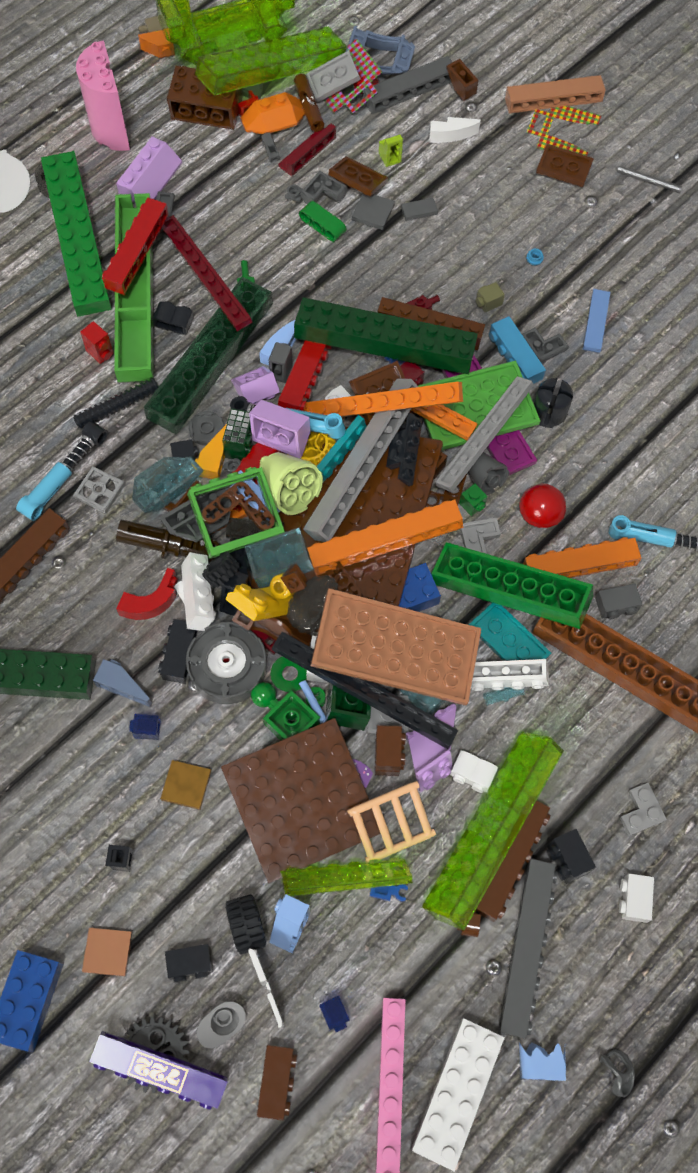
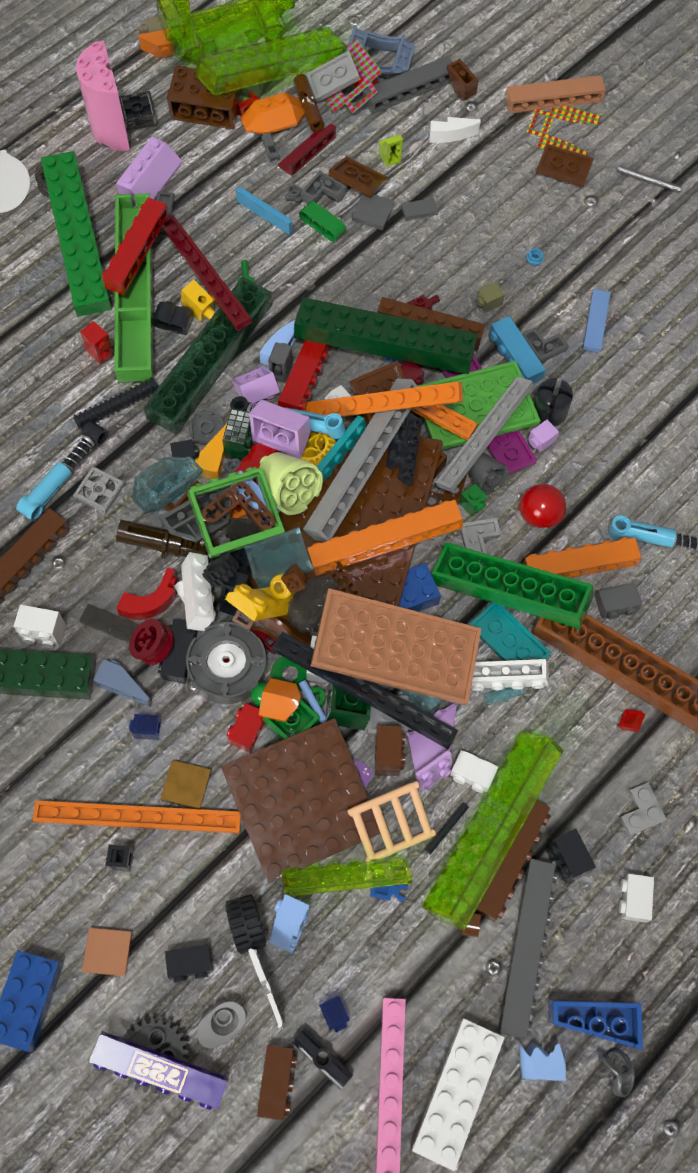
(40, 626): none -> white brick
(108, 623): none -> clear smoke plate
(137, 817): none -> orange plate
(138, 111): none -> piece
(151, 642): none -> dark red wheel
(198, 301): none -> yellow torso
(246, 728): none -> red brick
(264, 210): none -> dark azure tile
(279, 700): none -> orange slope
(333, 1069): none -> black piece
(446, 828): none -> black bar
(543, 436): none -> lavender brick
(603, 1019): none -> blue wedge
(631, 720): none -> red plate

